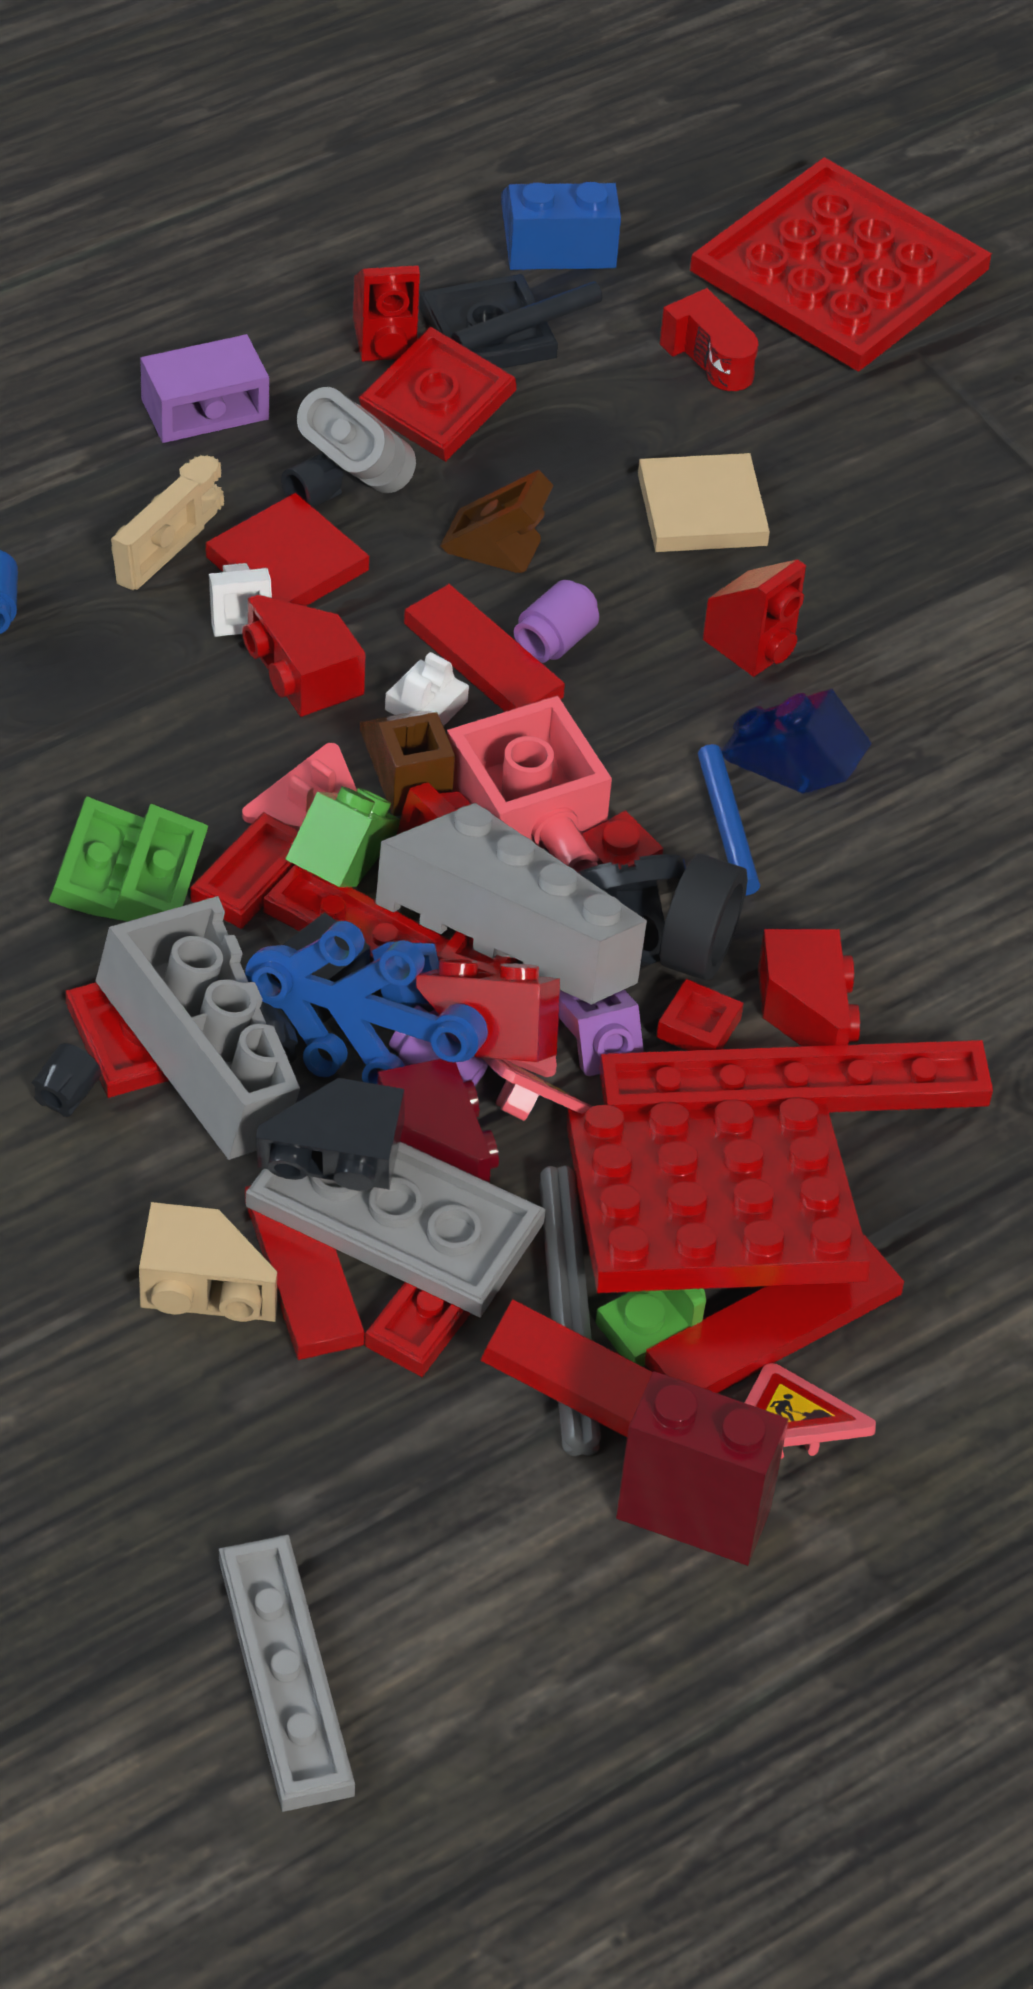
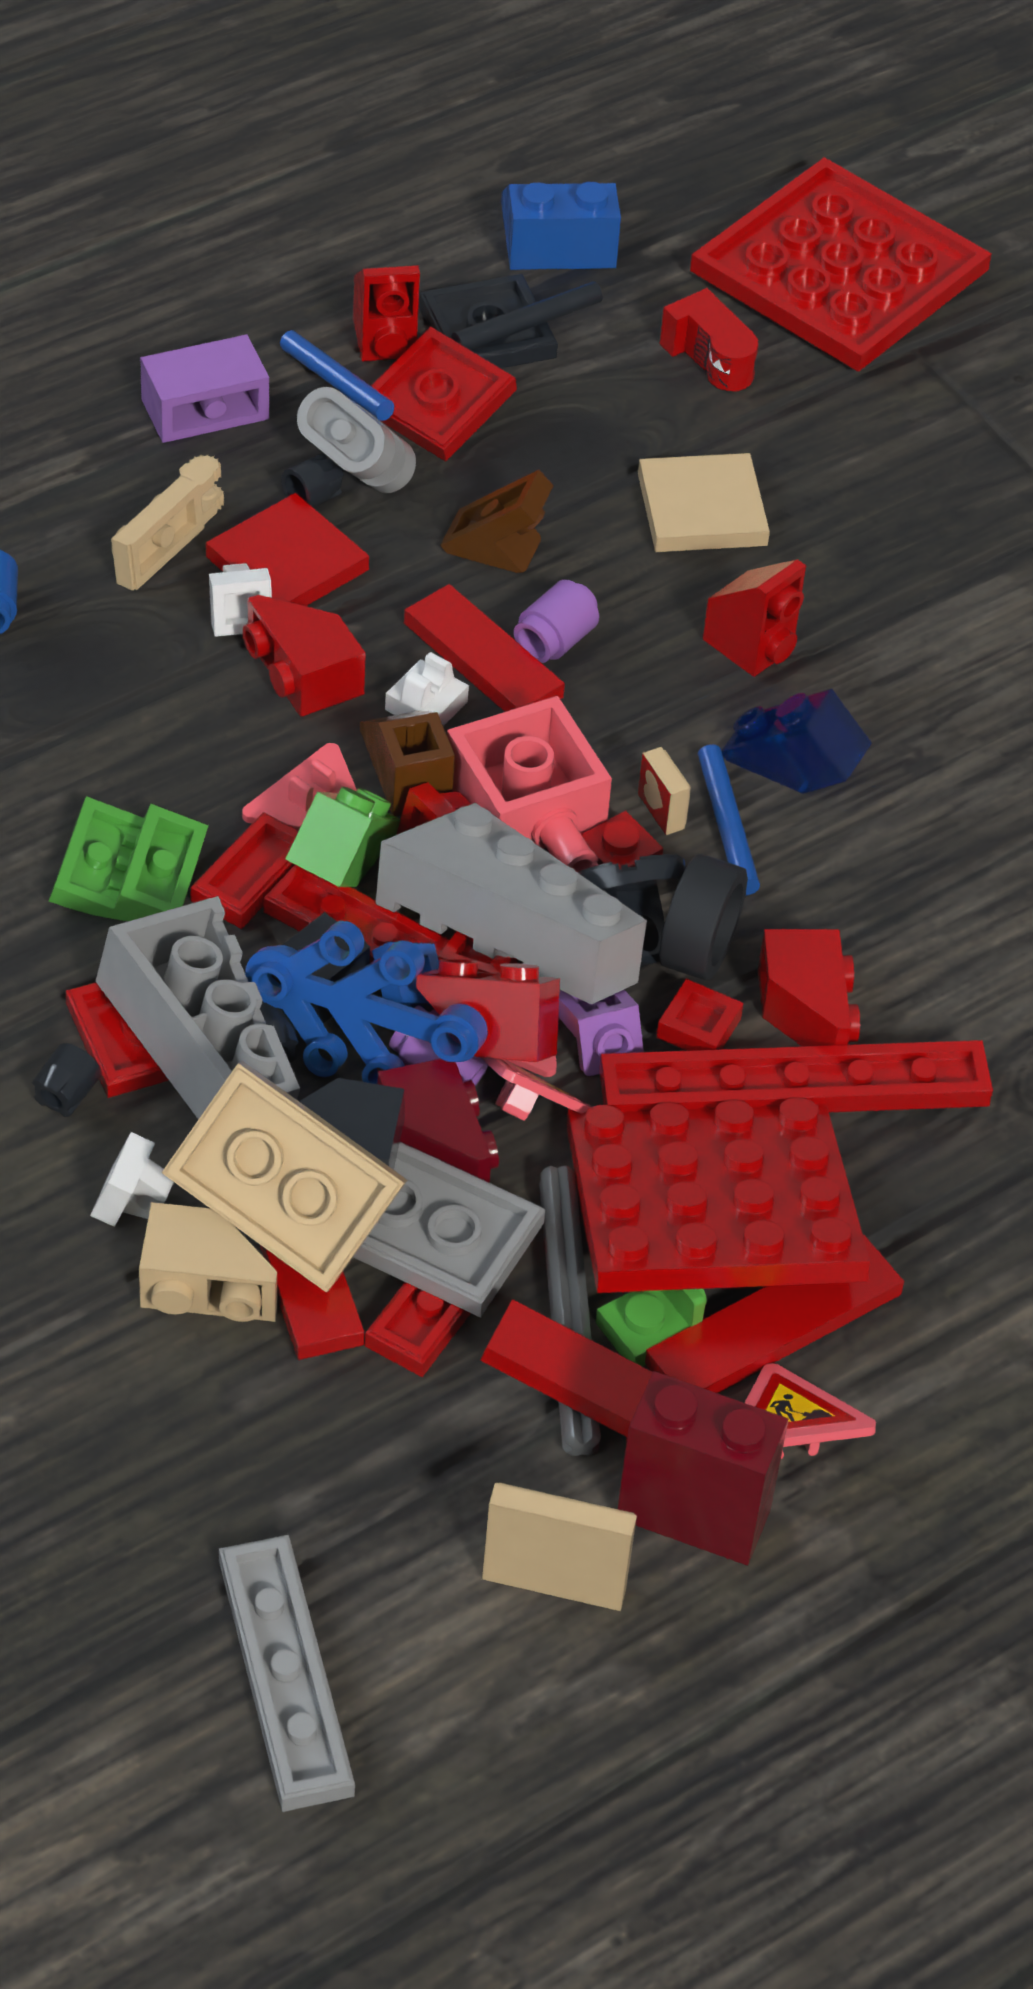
(132, 1183): none -> white tile
(284, 1176): none -> tan tile
(337, 375): none -> blue bar
(558, 1546): none -> tan tile
(664, 790): none -> tan tile

